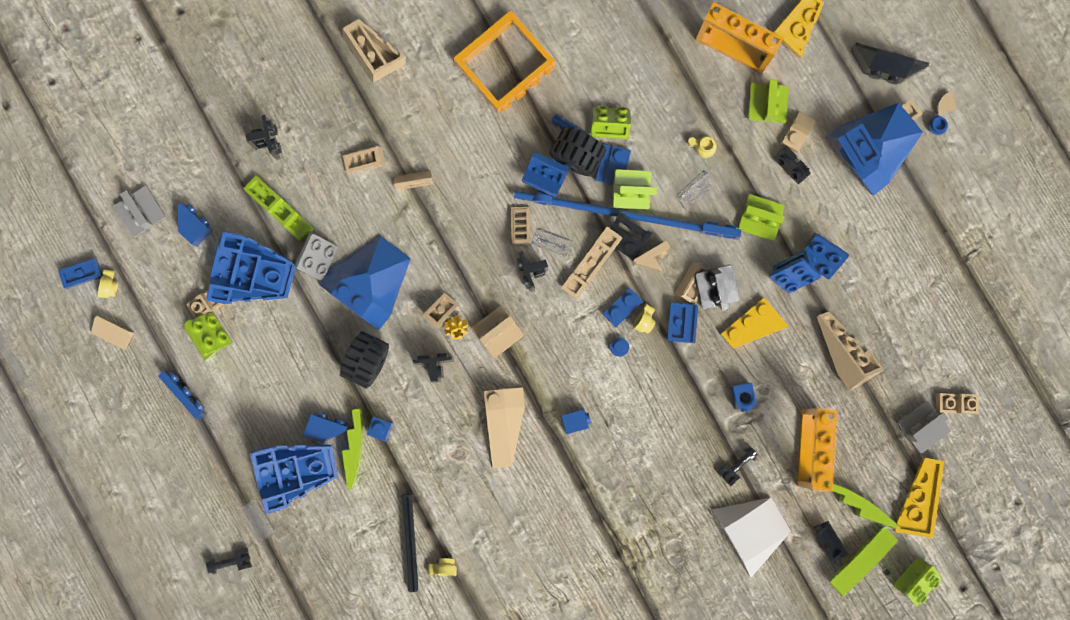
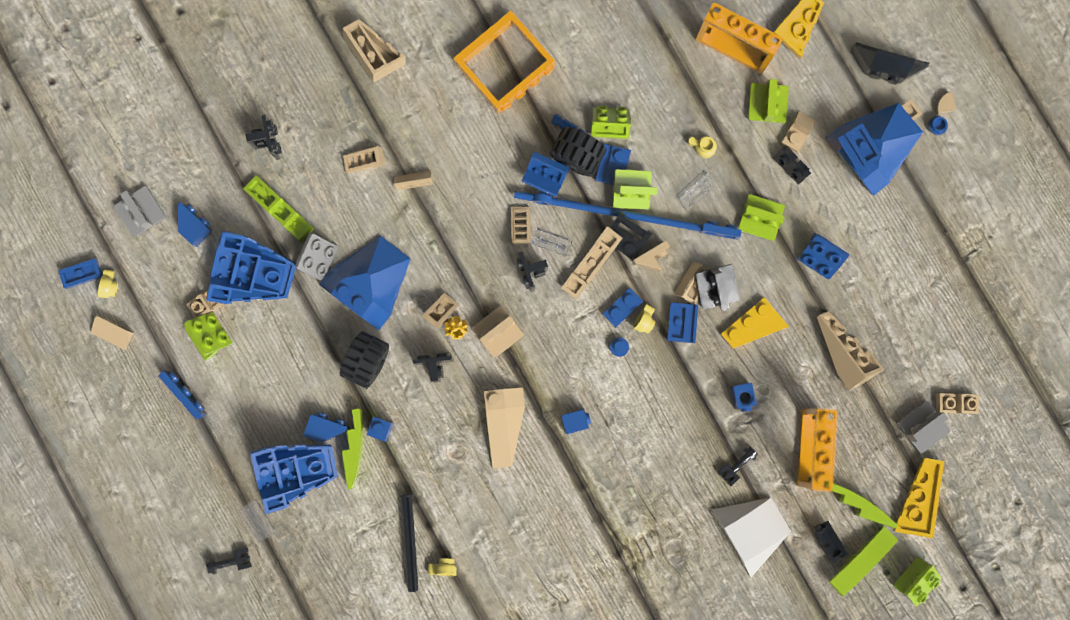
(795, 272): blue bracket -> none

